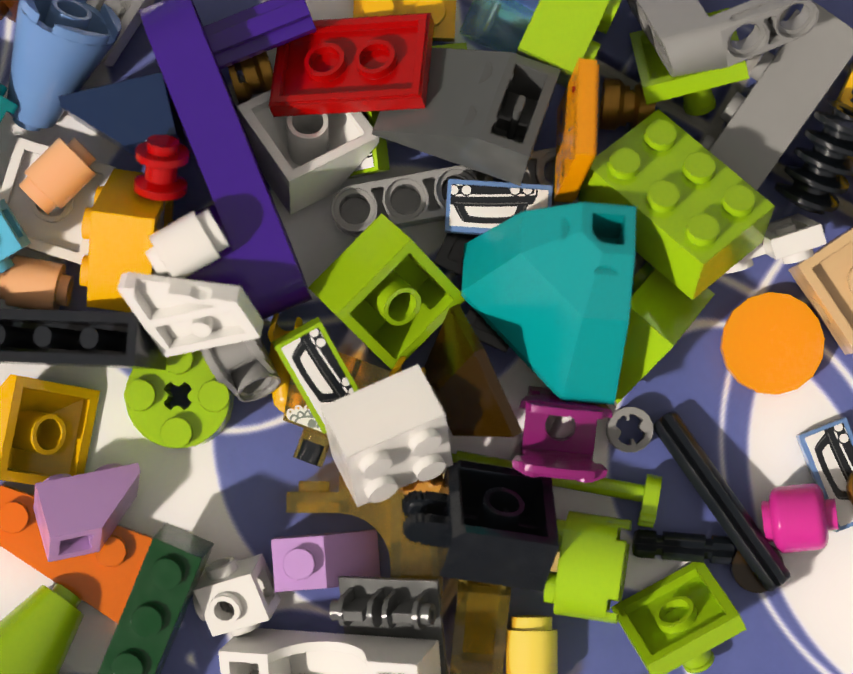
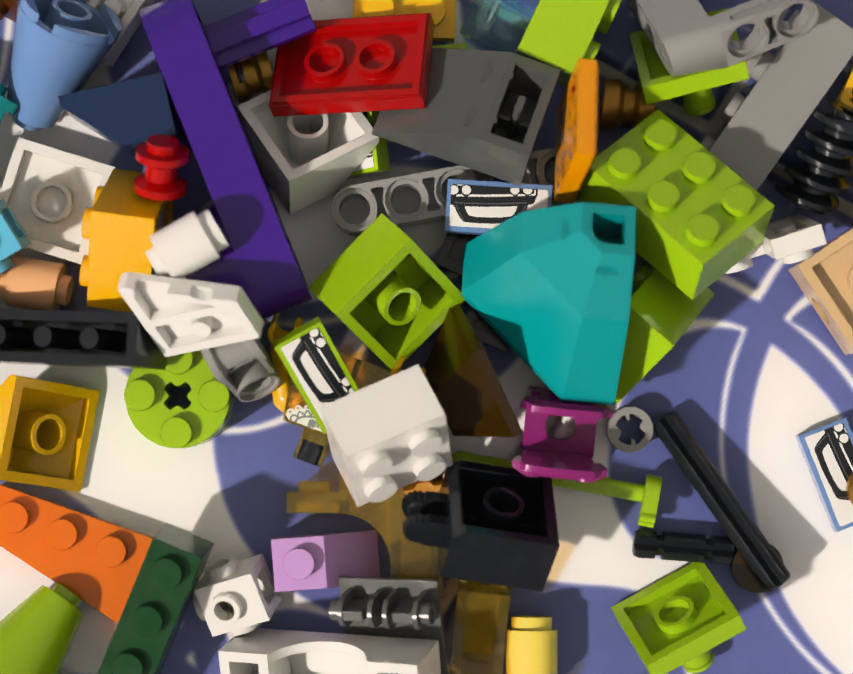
(58, 174): light nougat brick -> none
(83, 509): lavender slope -> none
(589, 567): lime brick -> none
(772, 343): light orange tile -> none
(798, 518): dark pink head -> none

